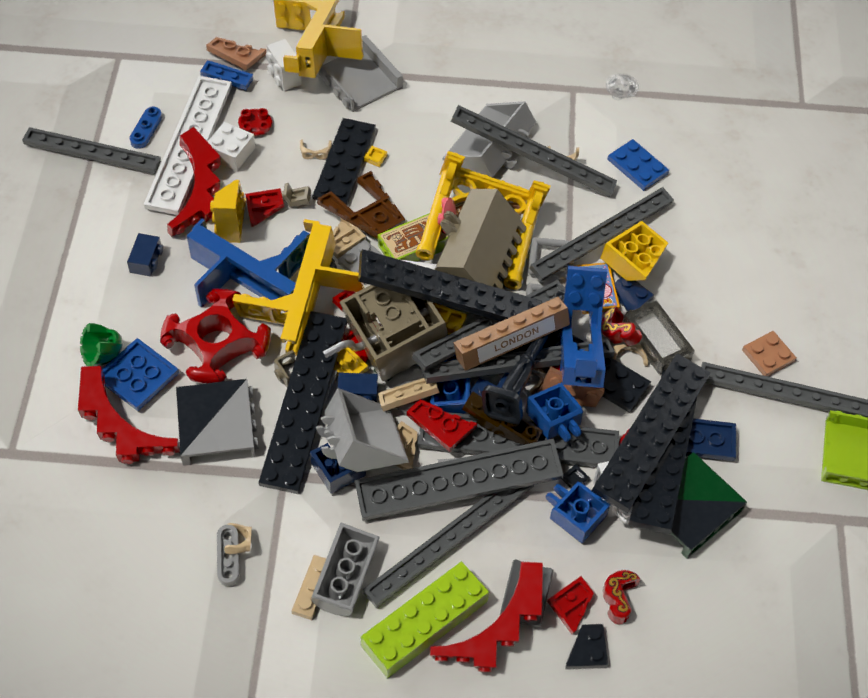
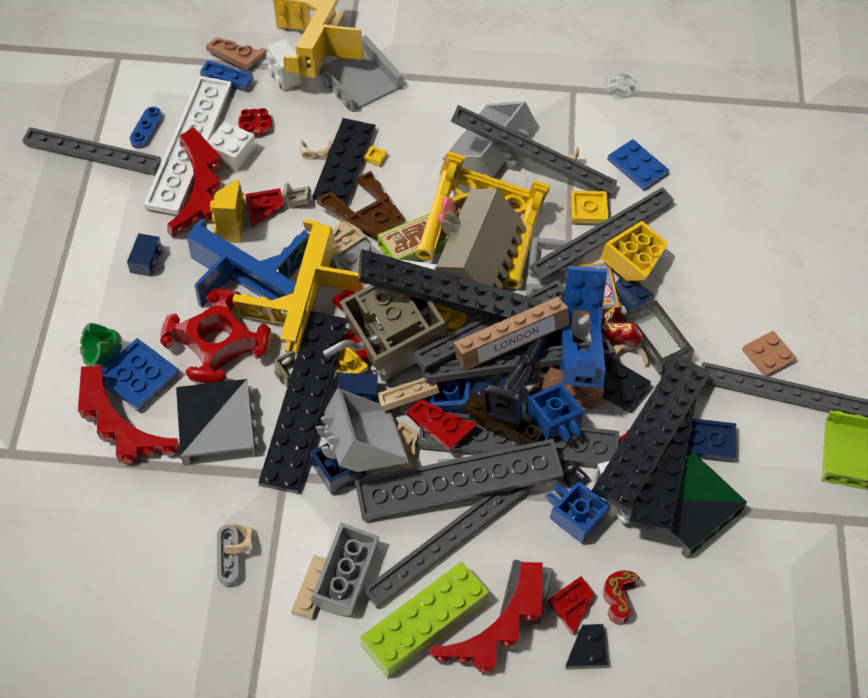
(588, 206): none -> yellow plate

